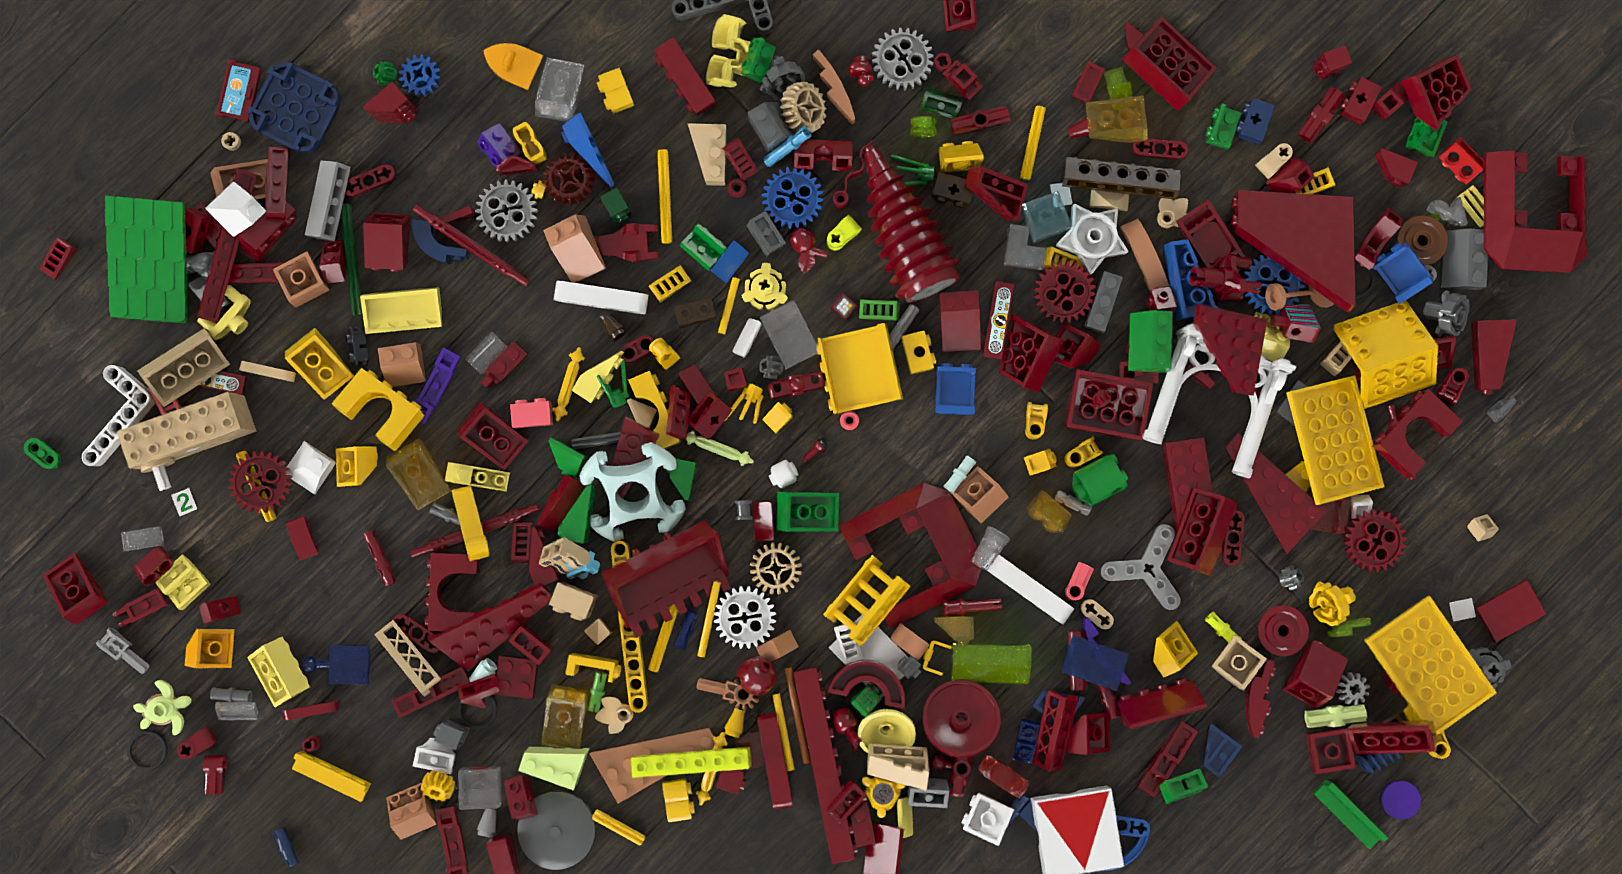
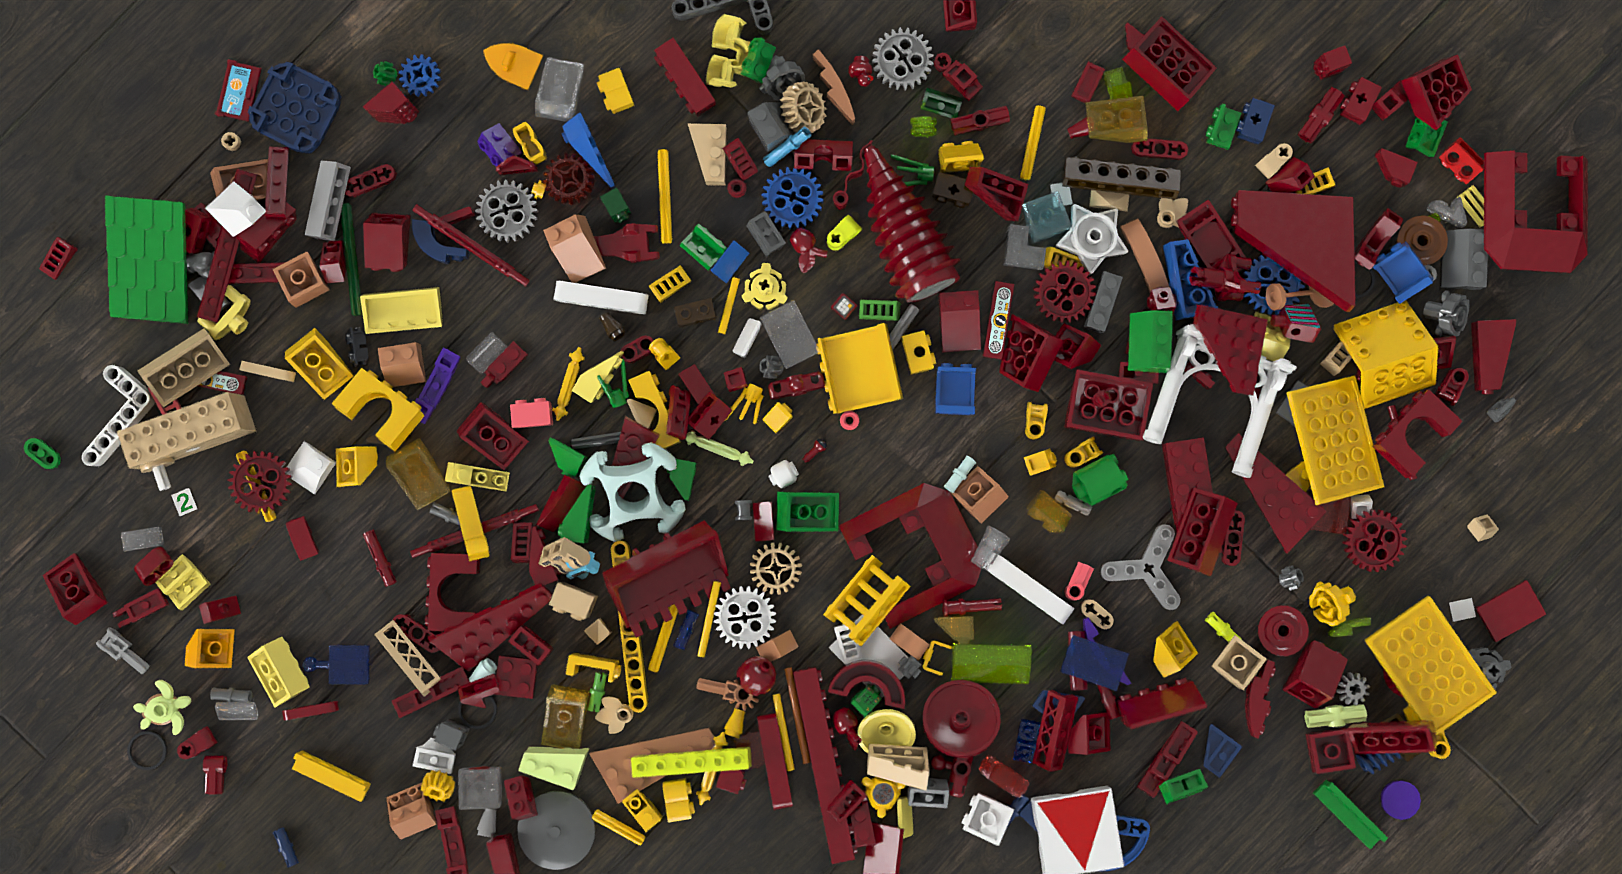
(316, 742): dark red pin -> none
(642, 809): none -> yellow slope

